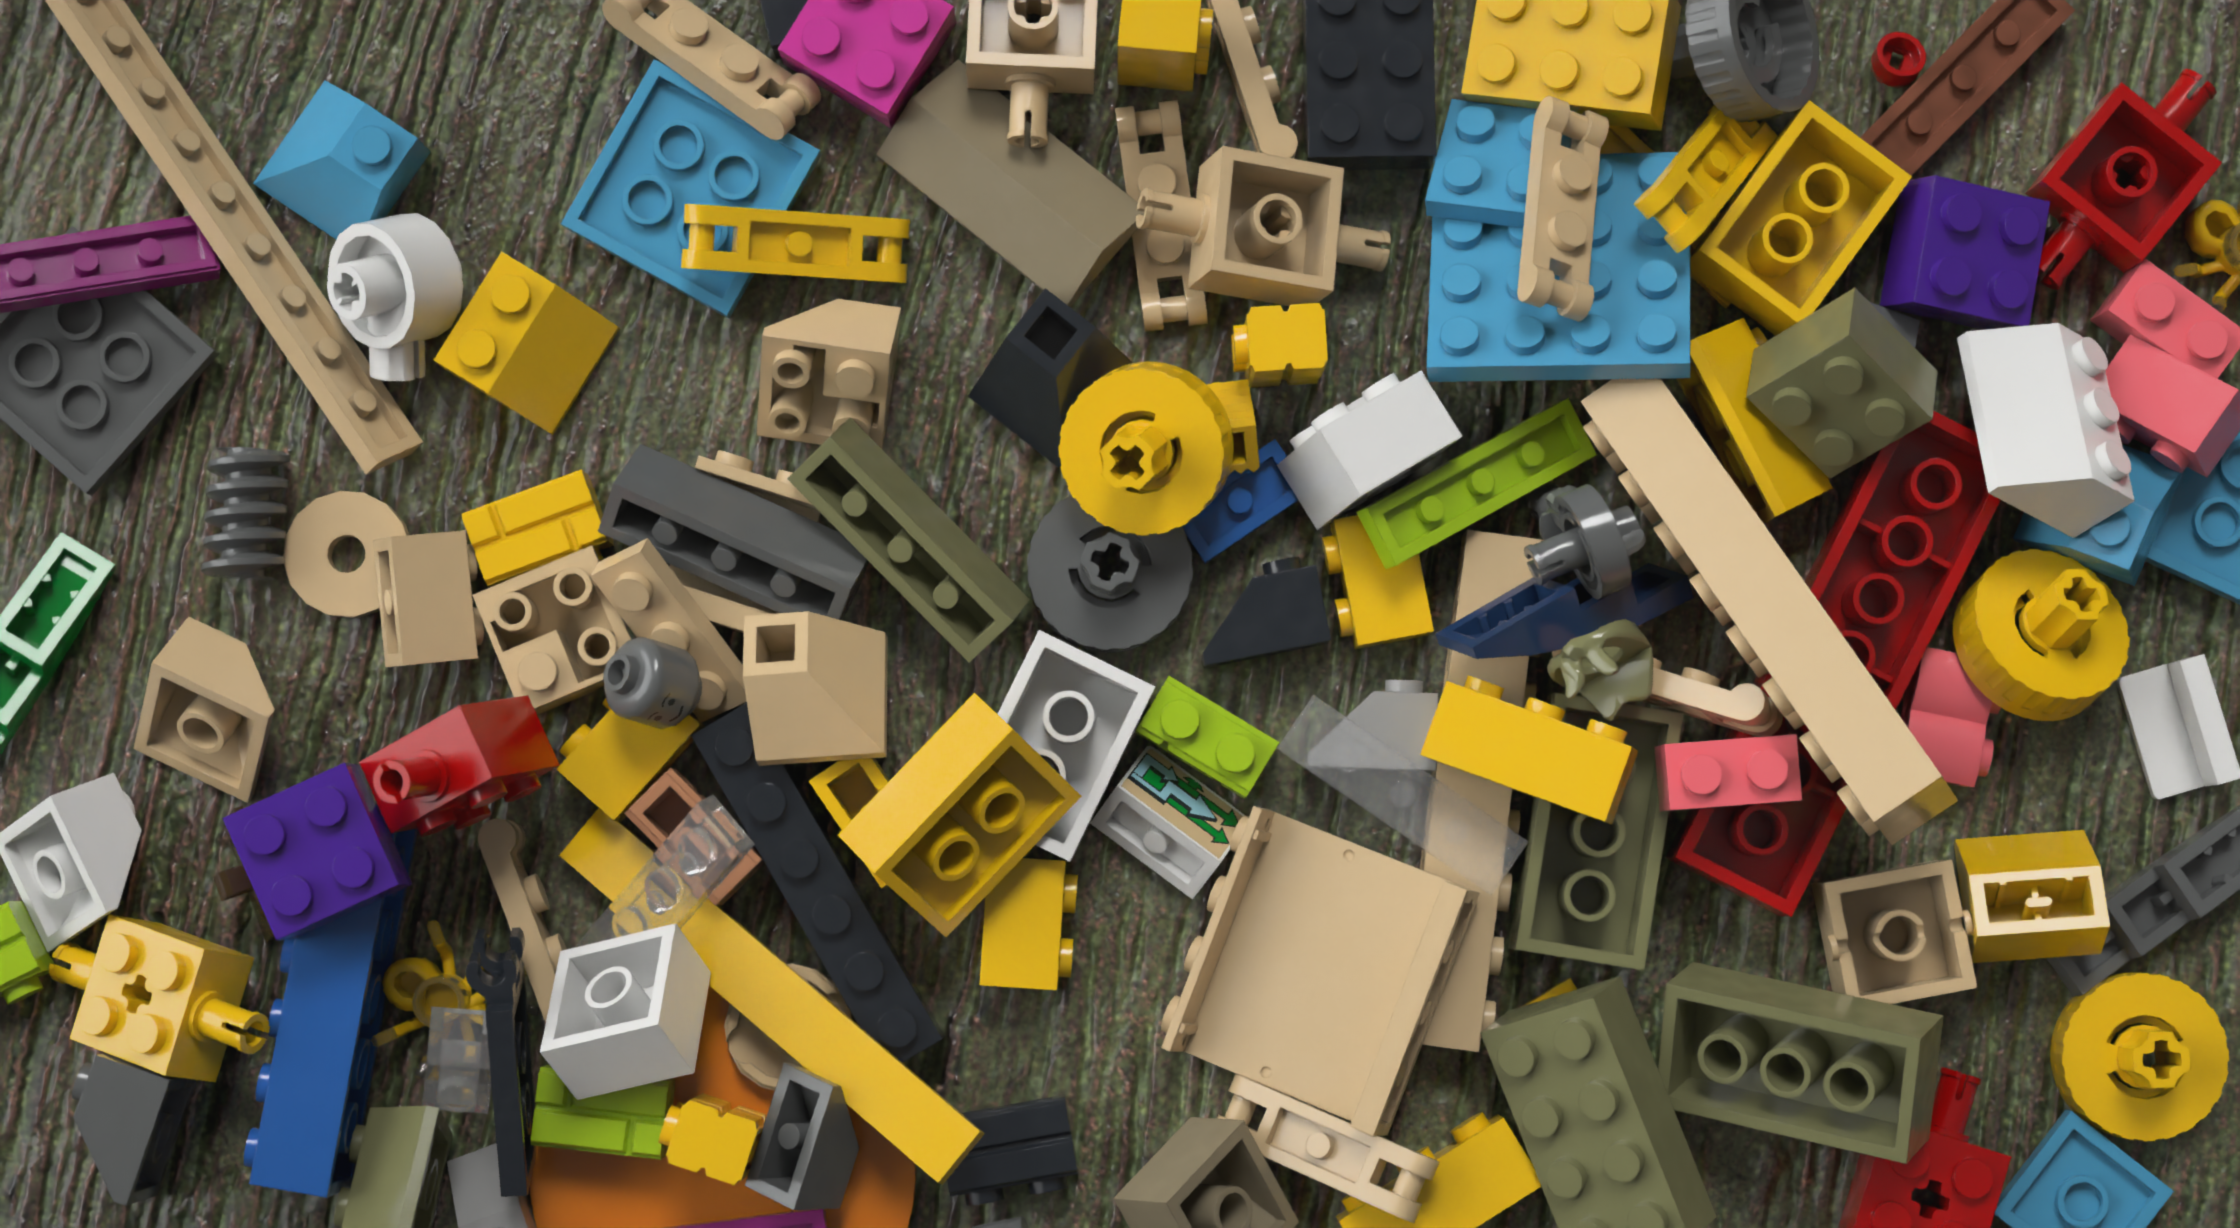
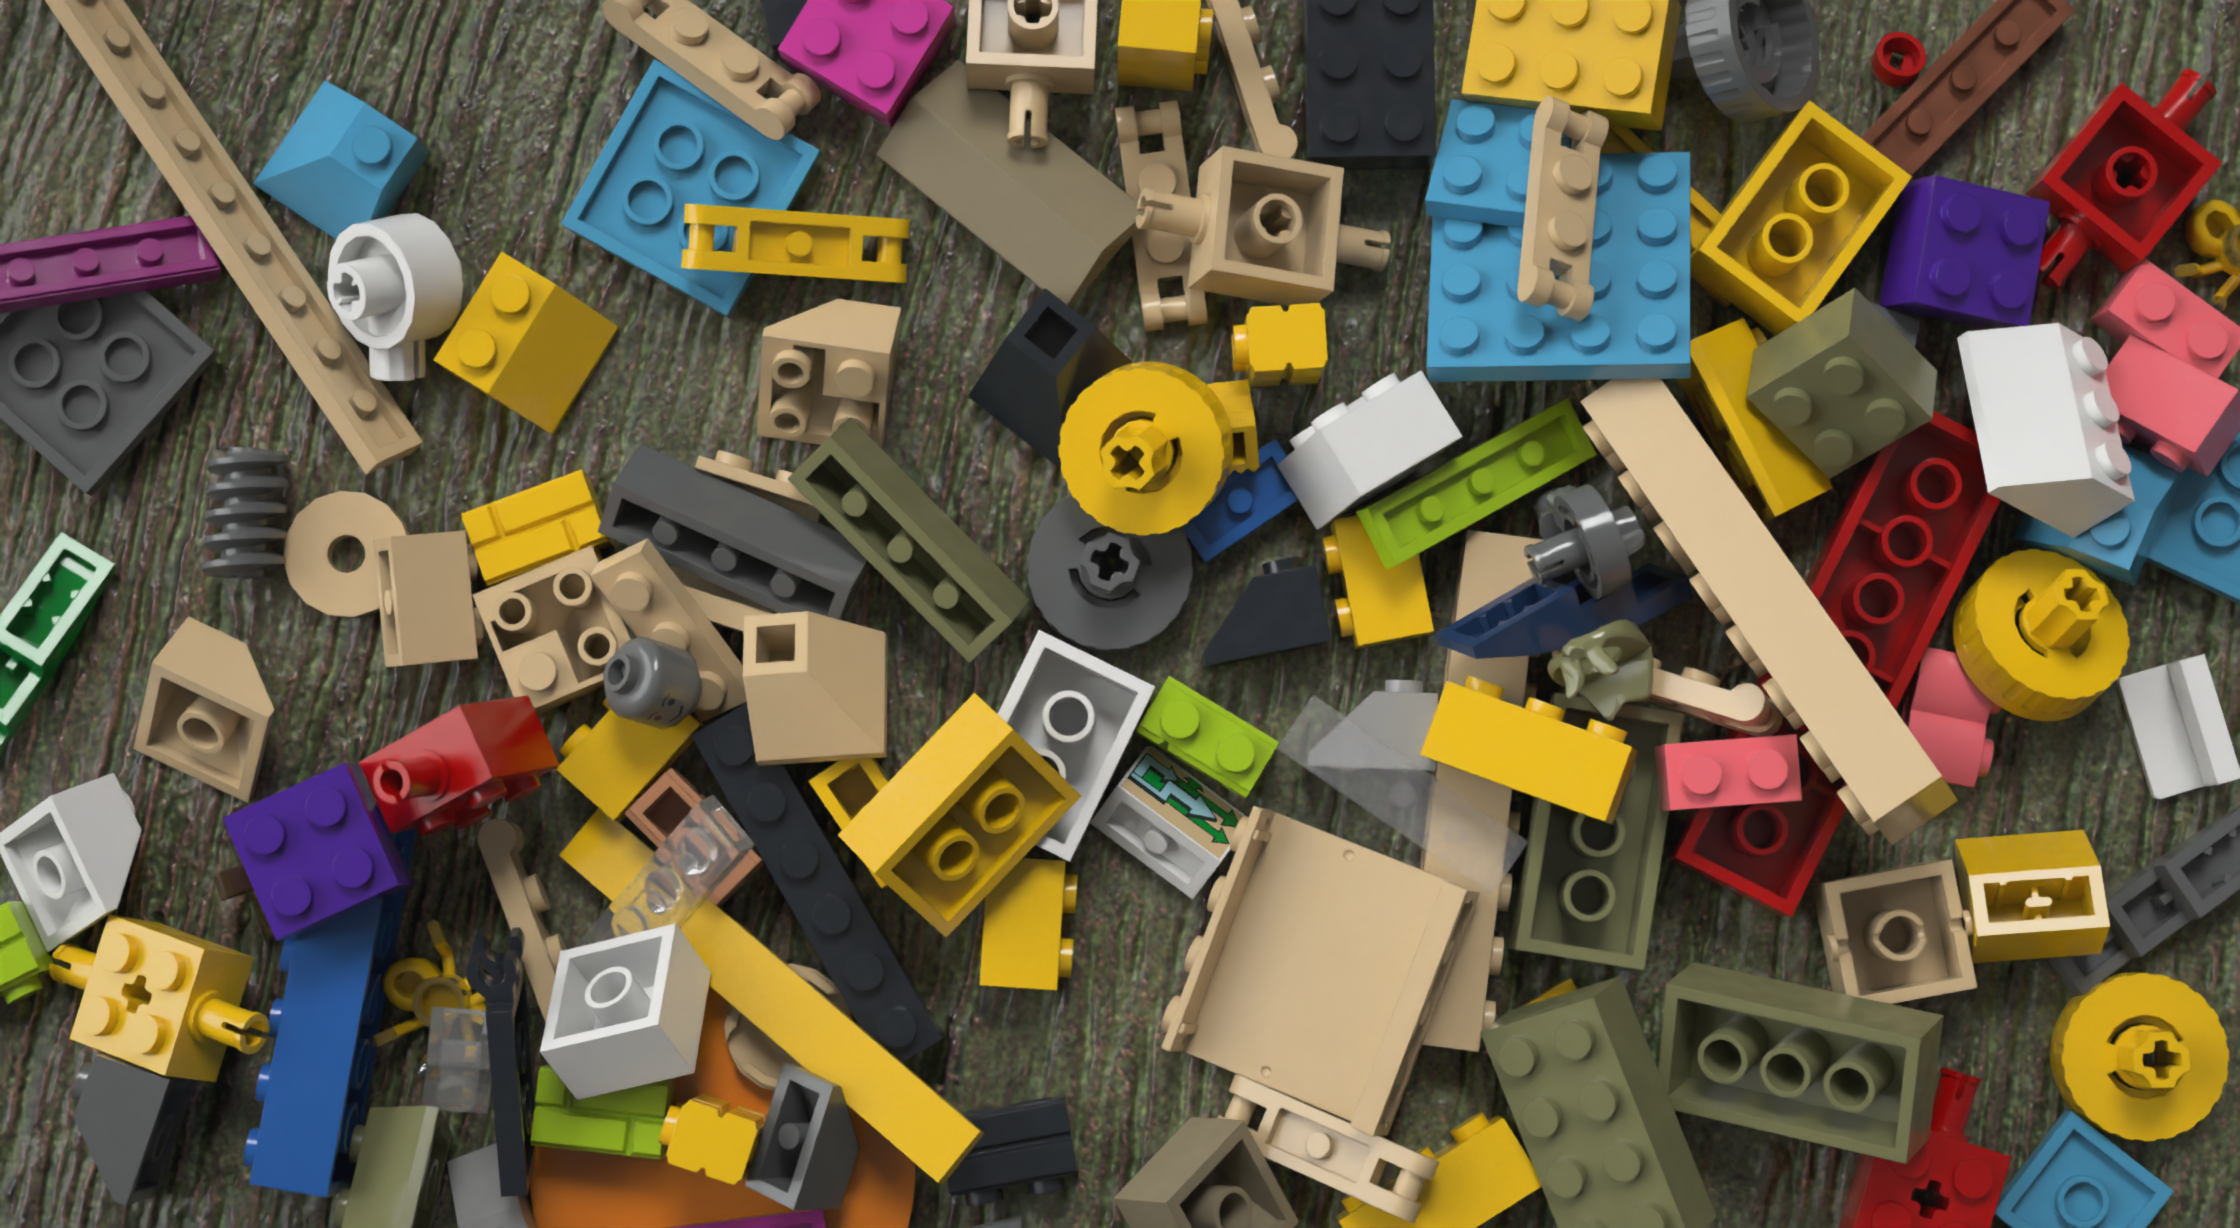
(1704, 176): yellow plate -> none

